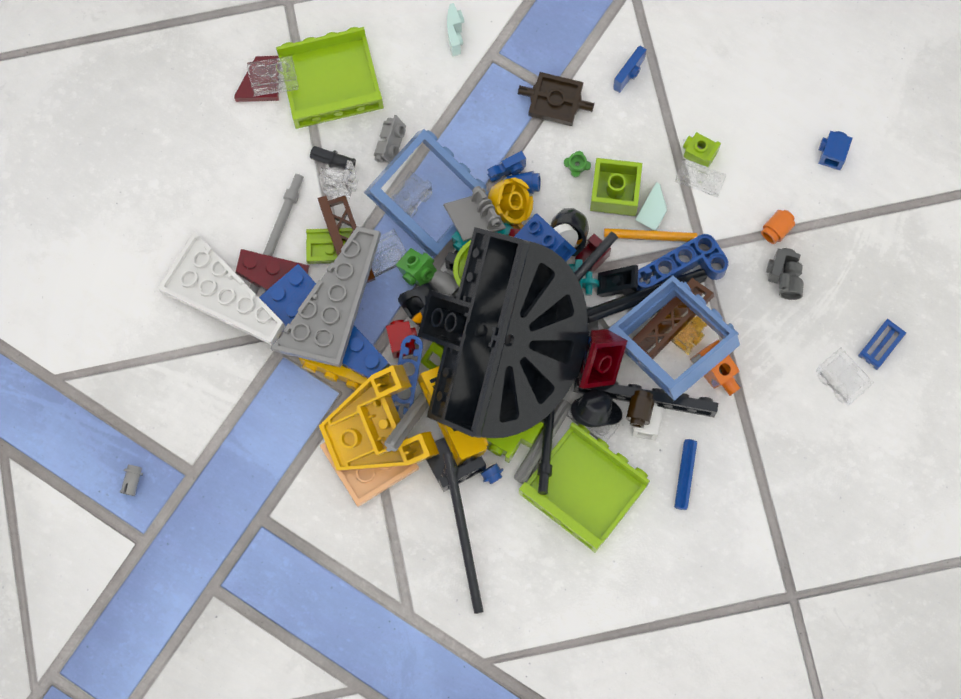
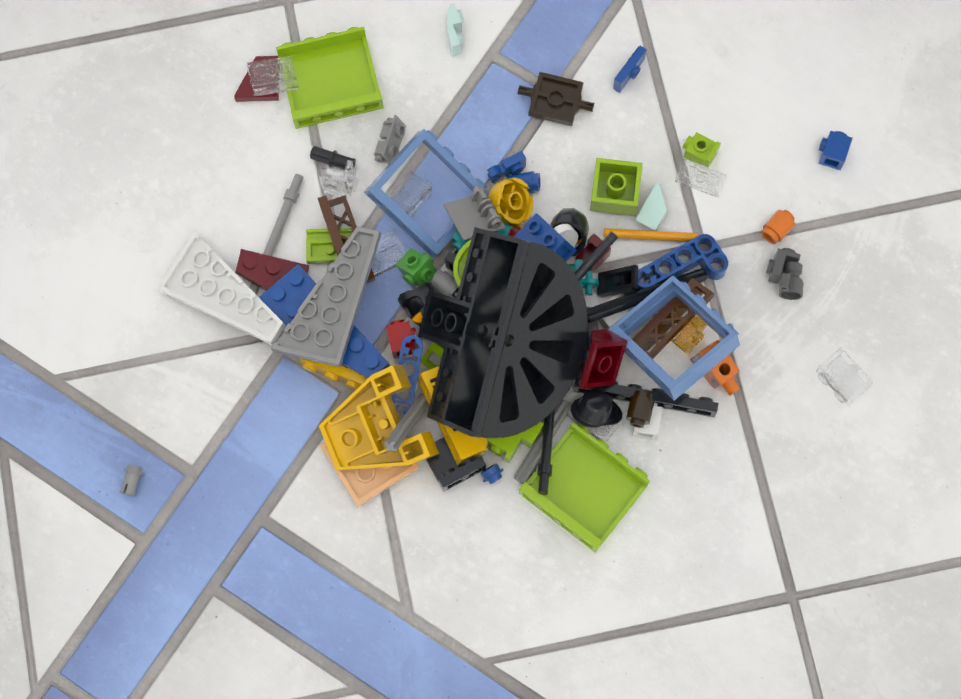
(450, 469): black bar -> none
(578, 157): bright green plate -> none
(685, 474): blue axle -> none
(870, 358): blue tile -> none

